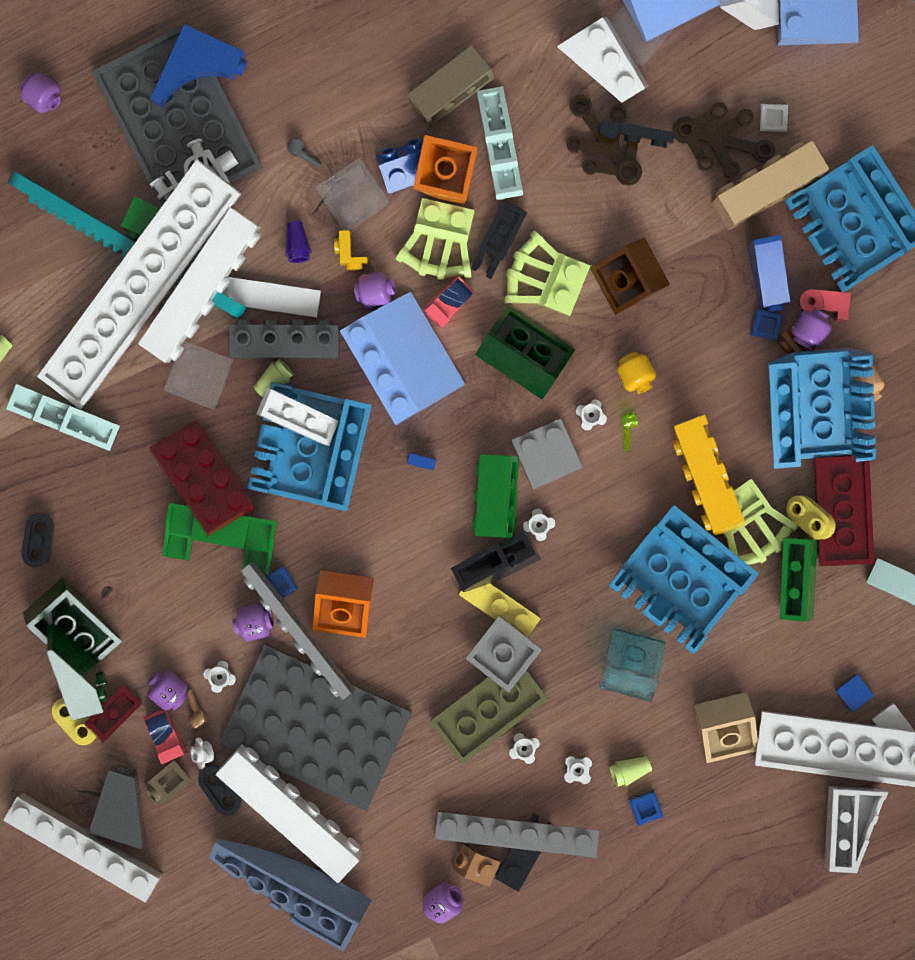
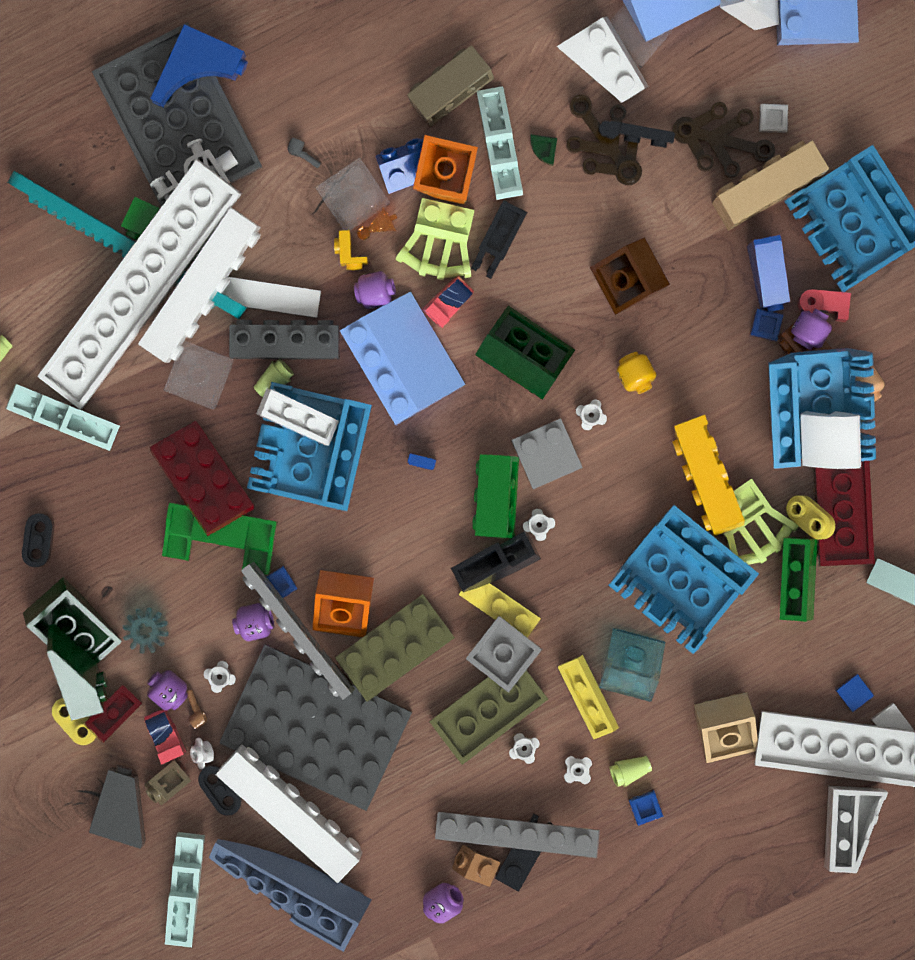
(40, 92): medium lavender head -> none
(83, 847): white brick -> none
(143, 640): none -> clear light blue gear
(184, 889): none -> light aqua slope
(297, 244): dark purple cone -> none
(381, 223): none -> clear orange piece
(394, 648): none -> olive plate
(544, 148): none -> dark green tile
(562, 284): yellowish green plate -> none
(588, 697): none -> light yellow plate
(628, 421): clear neon green hand -> none
(831, 440): none -> white slope

